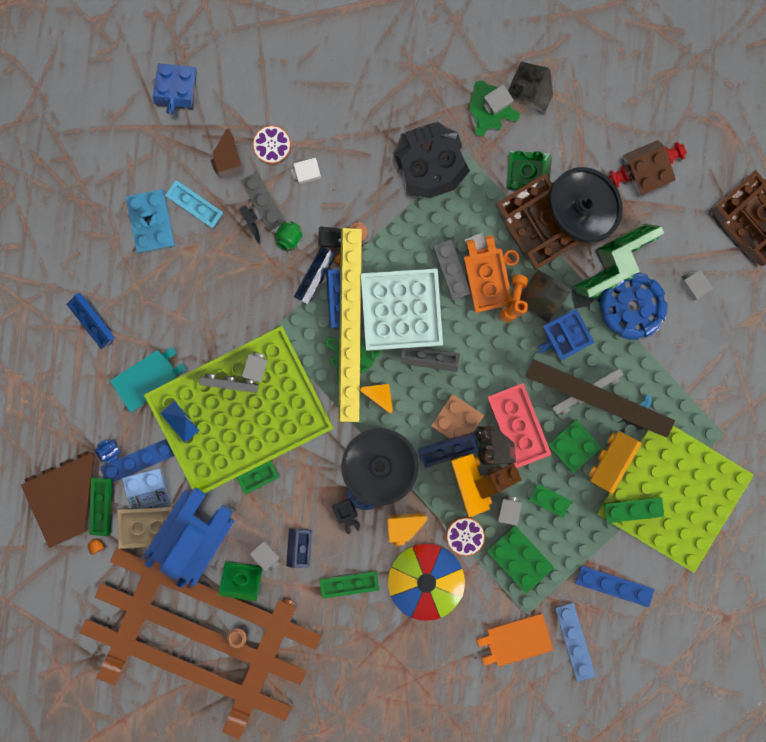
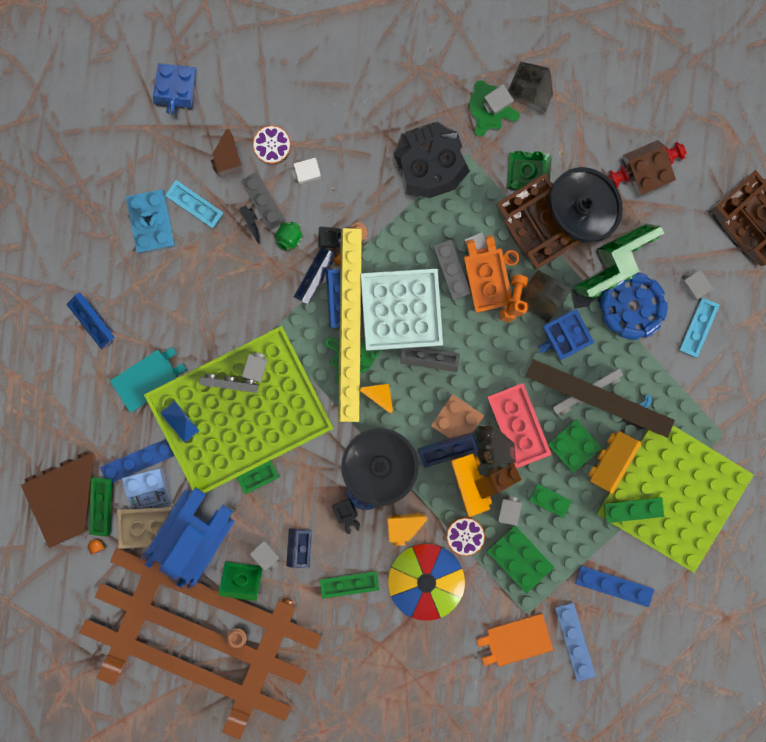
(107, 451): blue gear -> none
(699, 327): none -> medium azure plate

